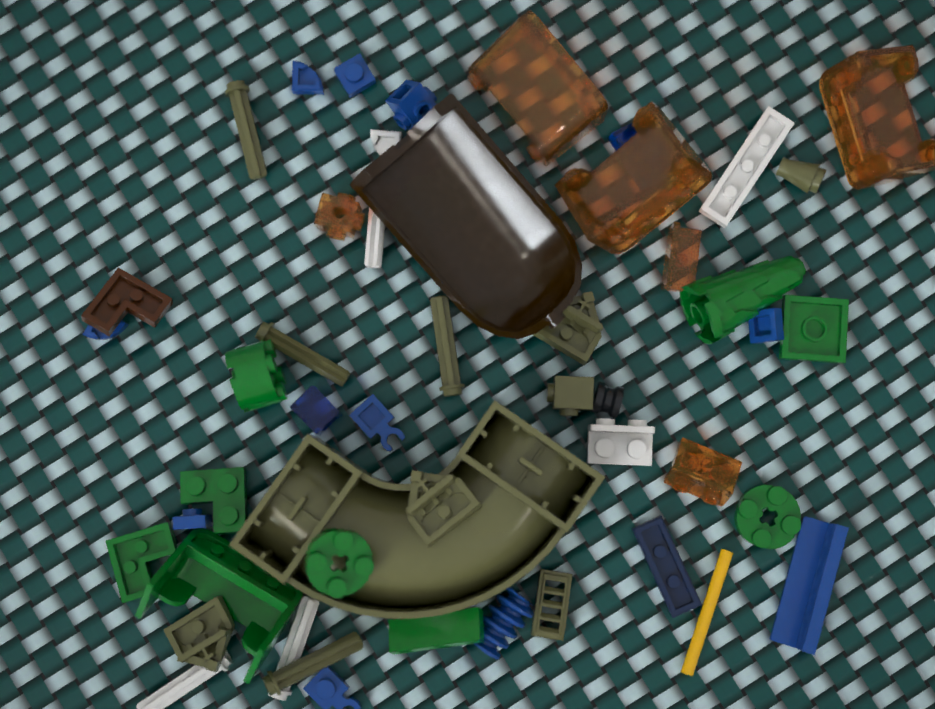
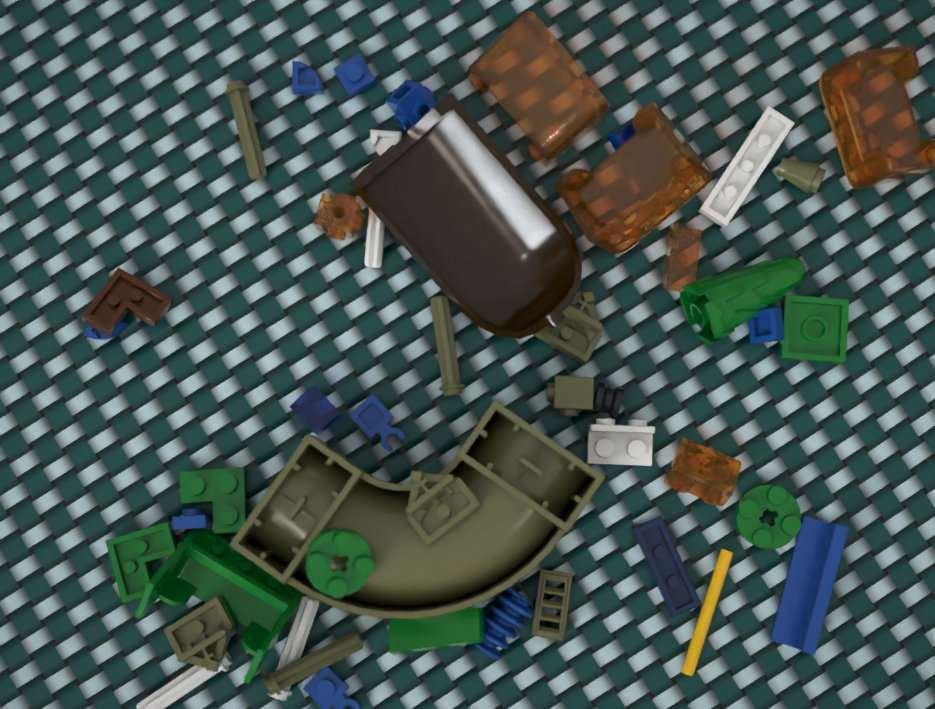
(255, 375): green brick -> none
(303, 354): olive axle -> none

